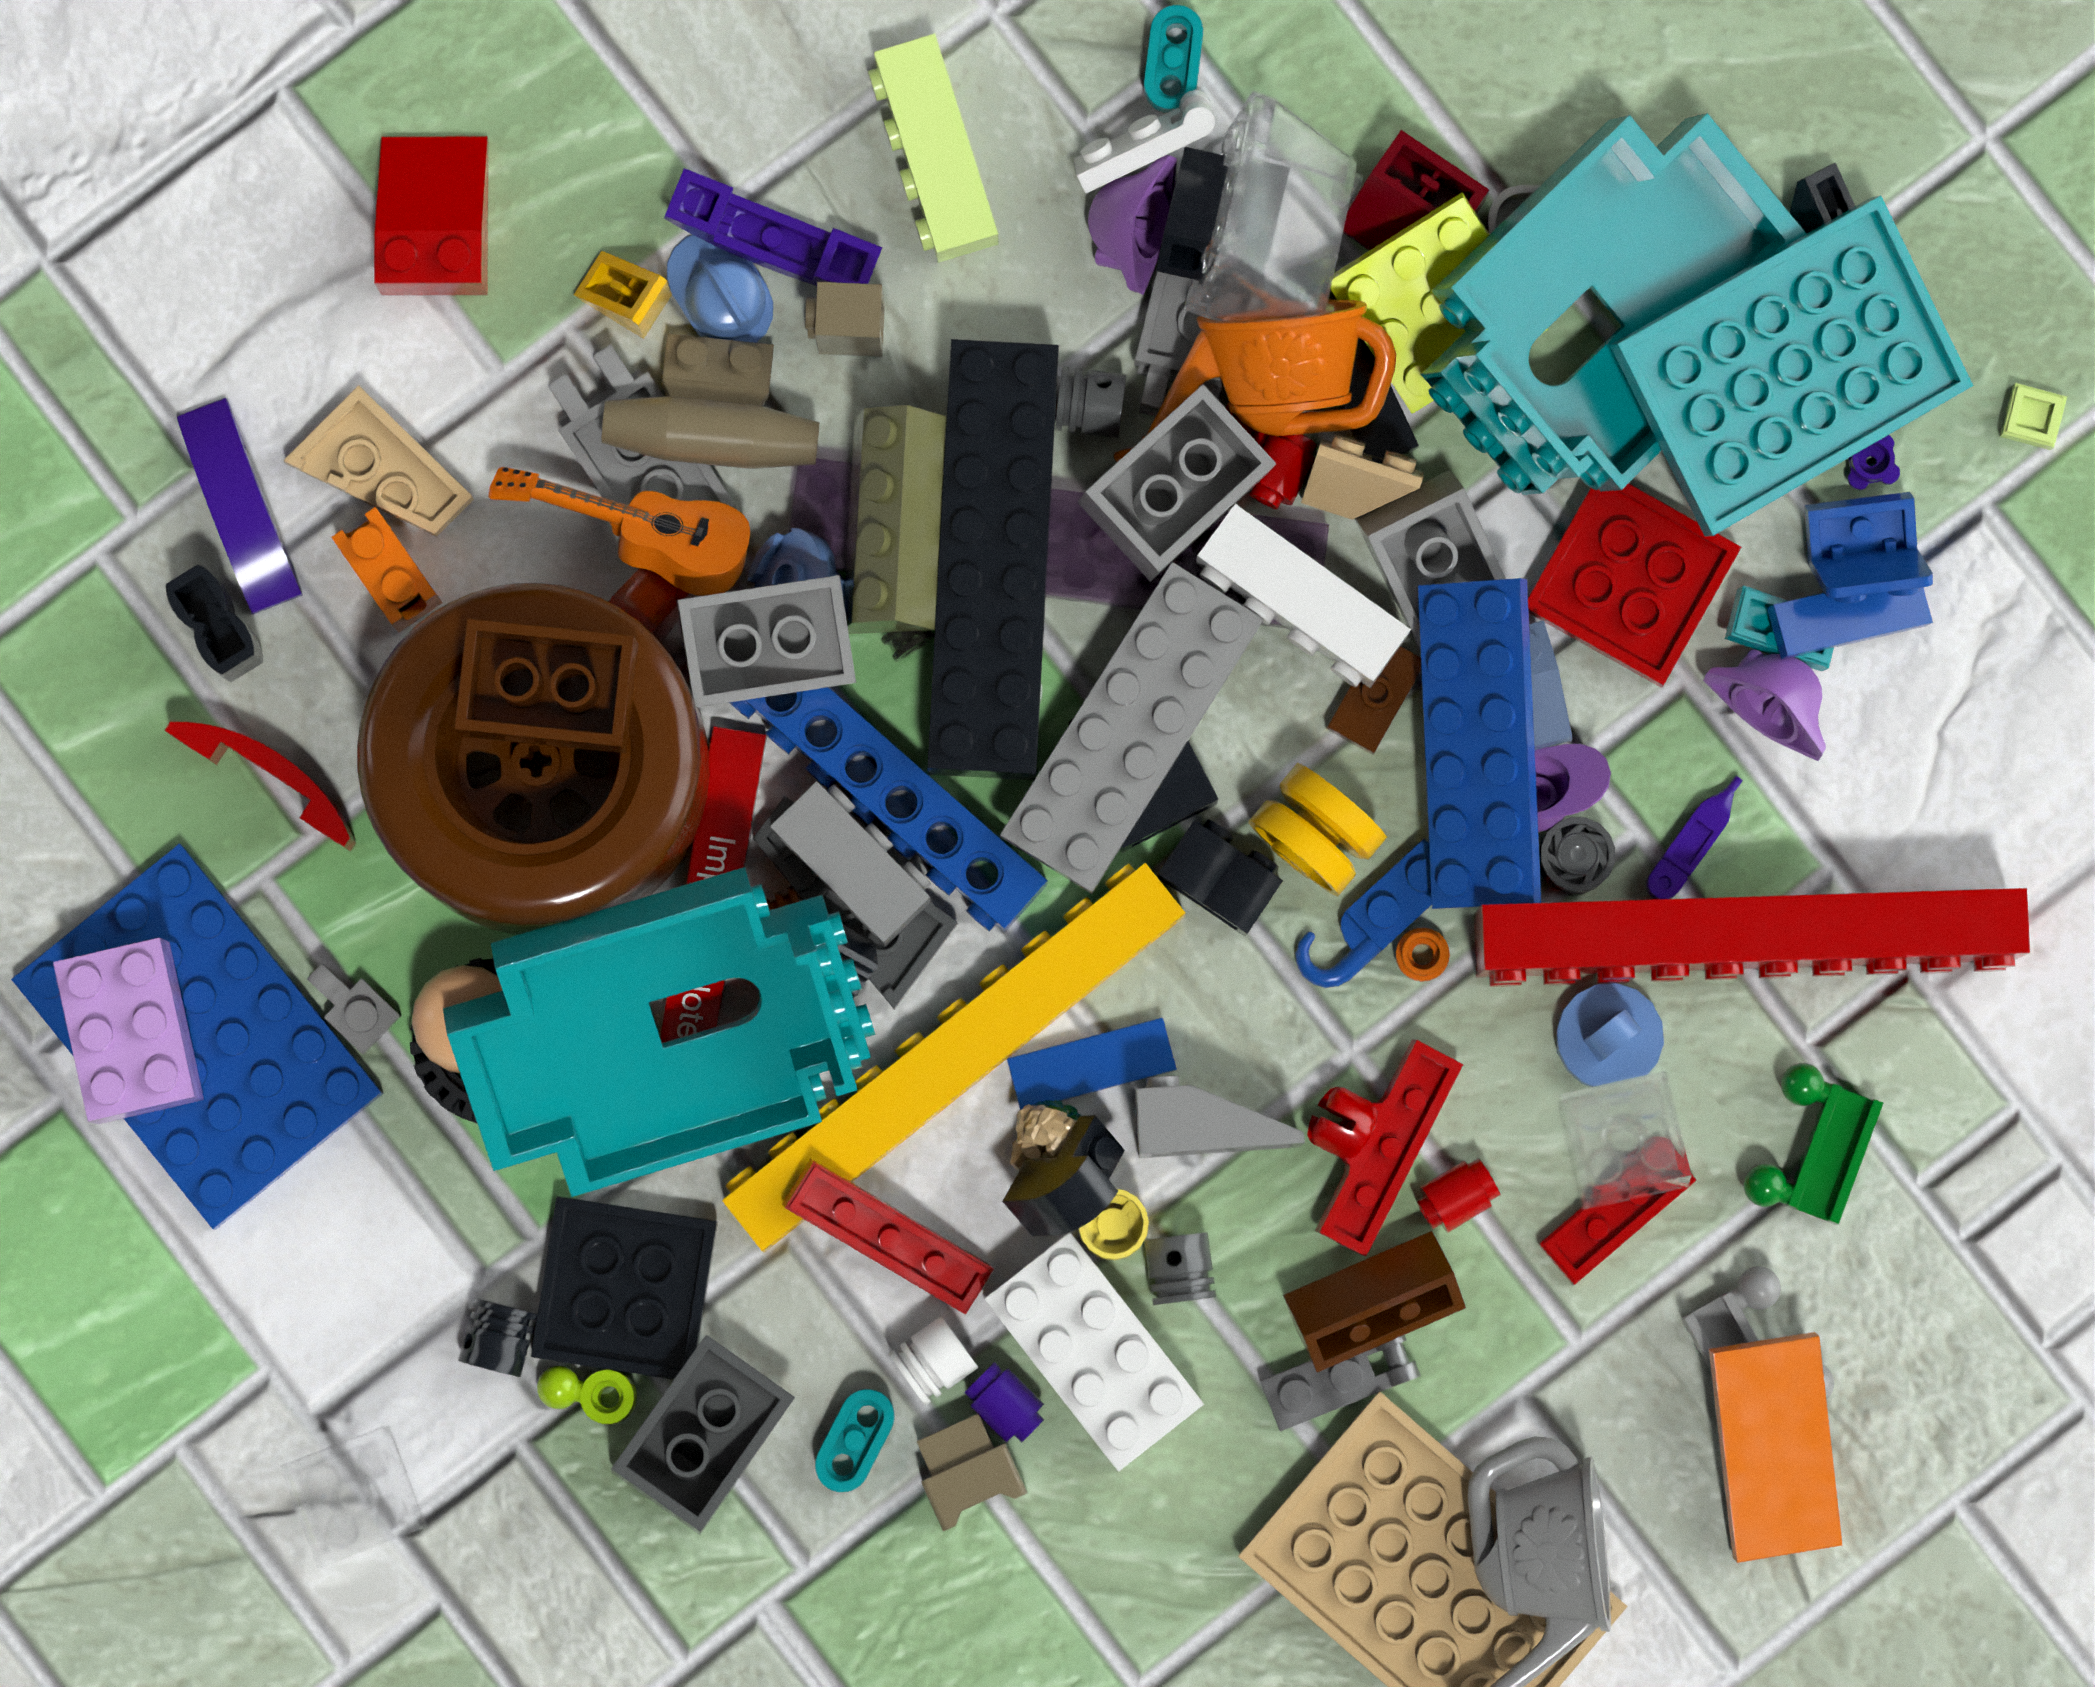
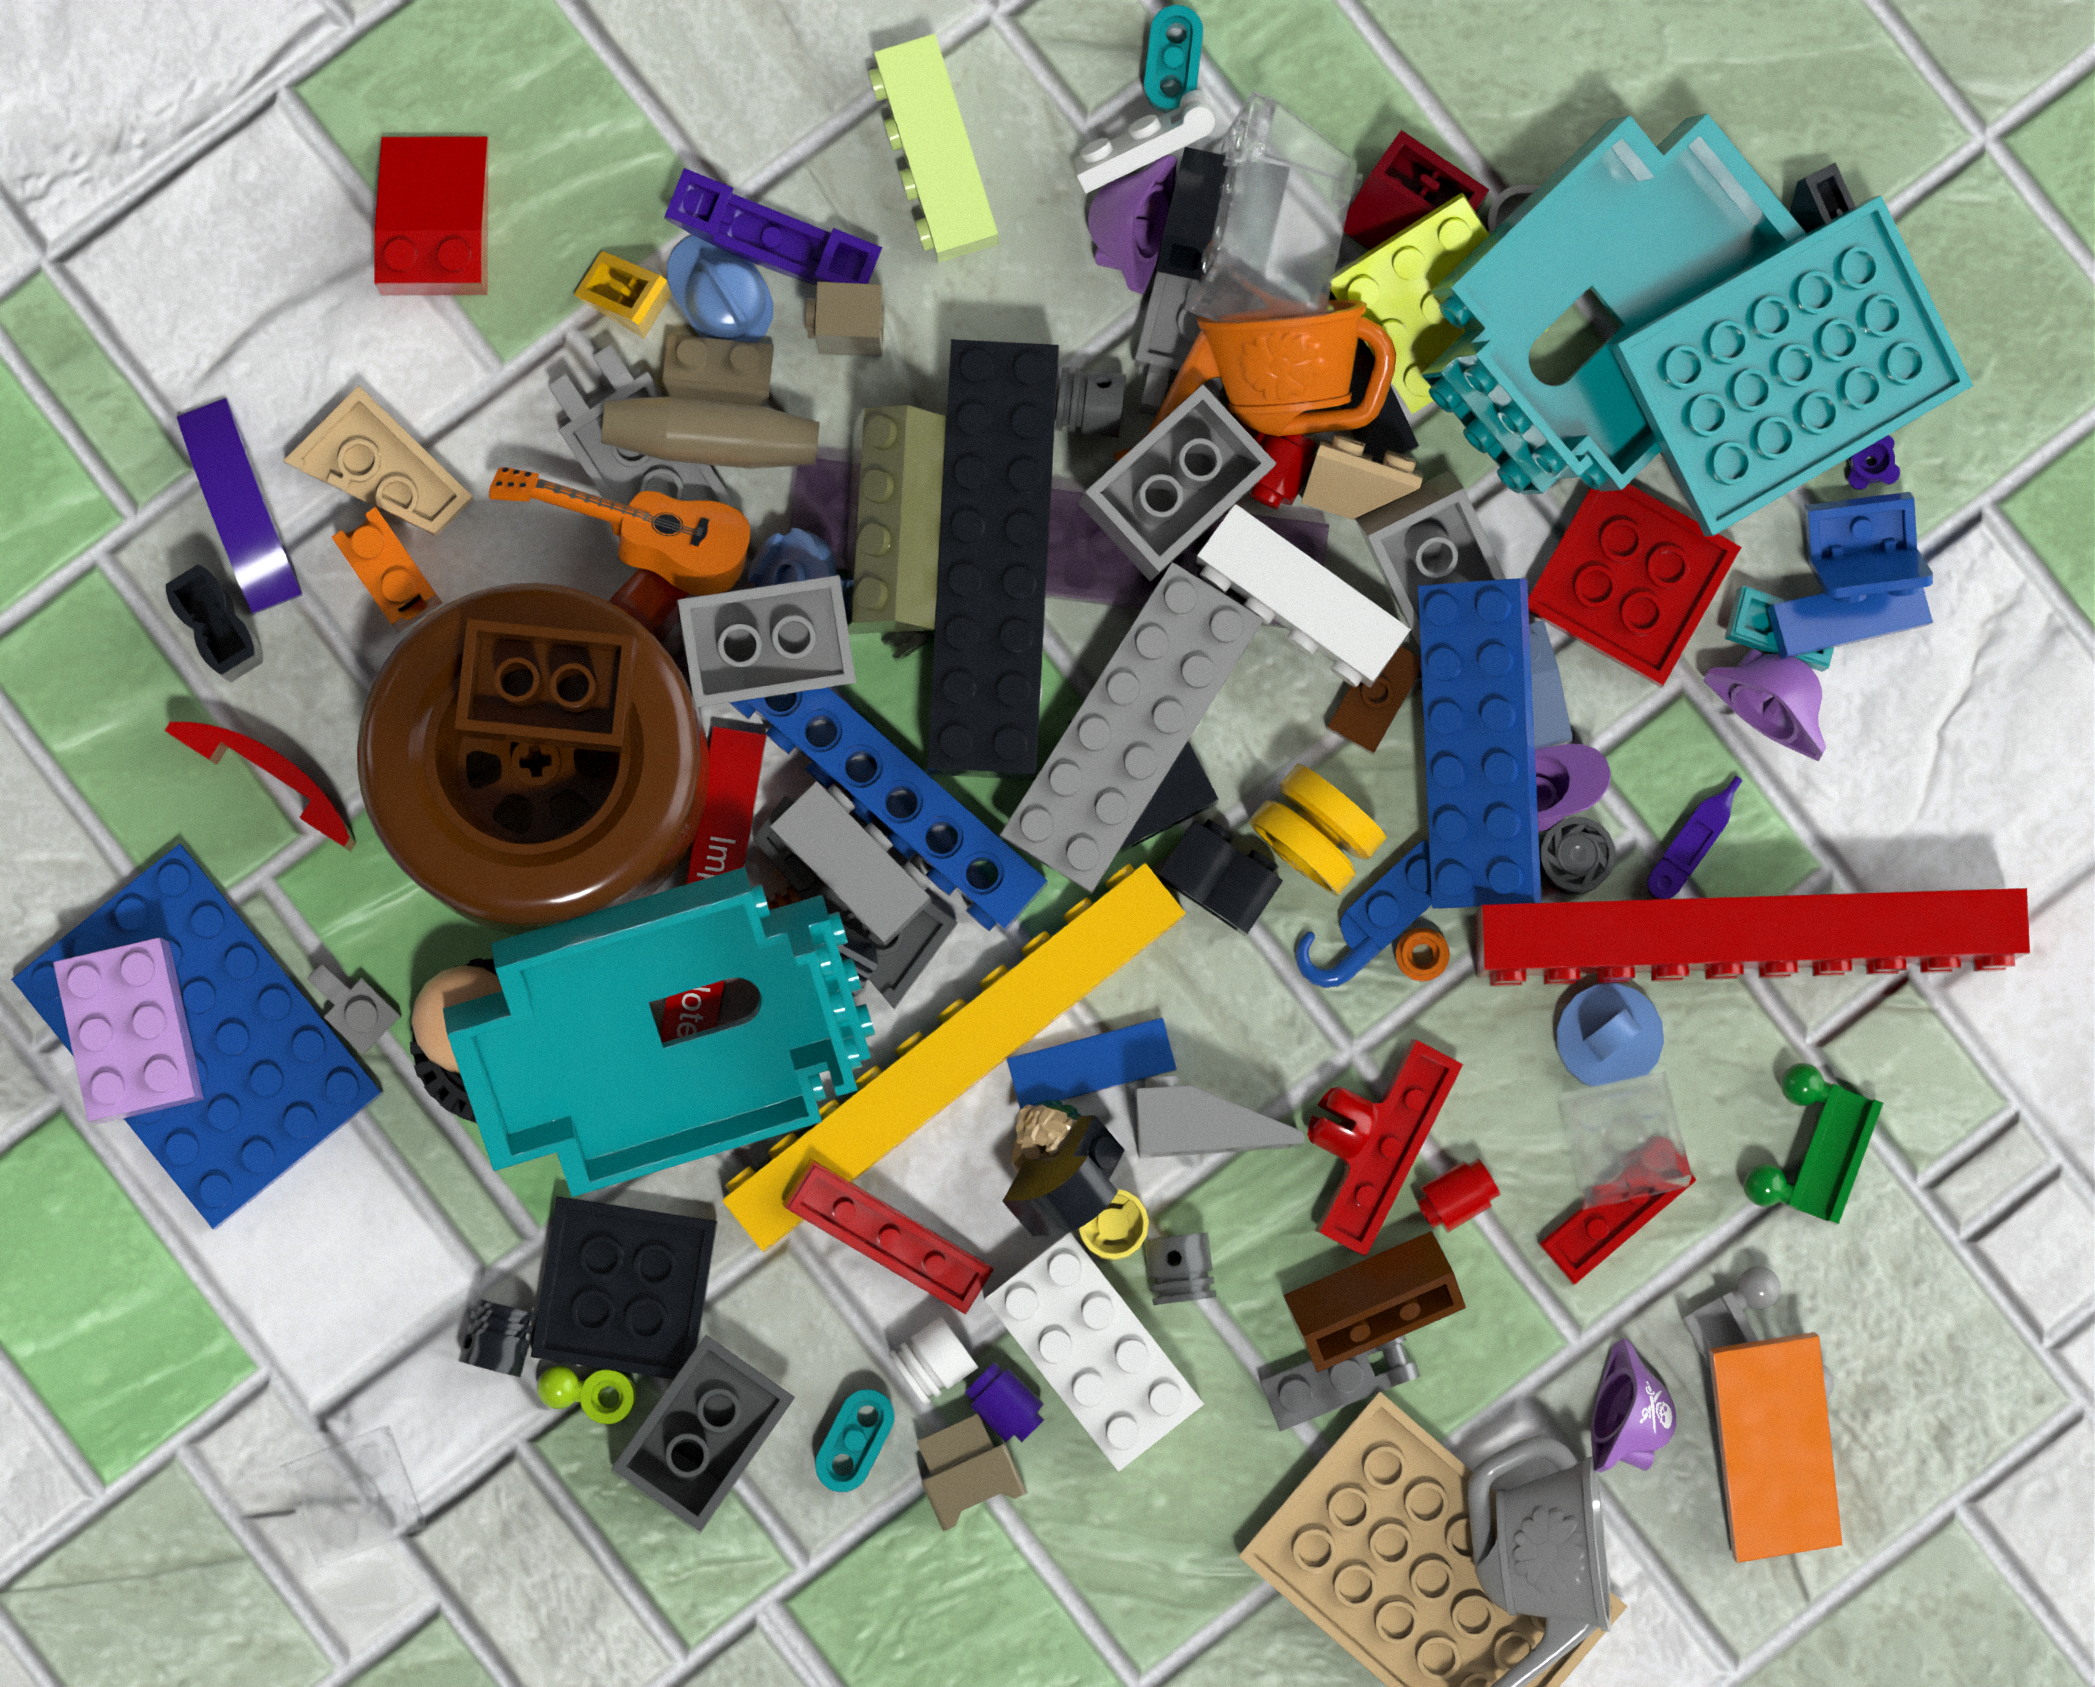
(1630, 1413): none -> medium lavender hat
(2033, 416): yellowish green tile -> none

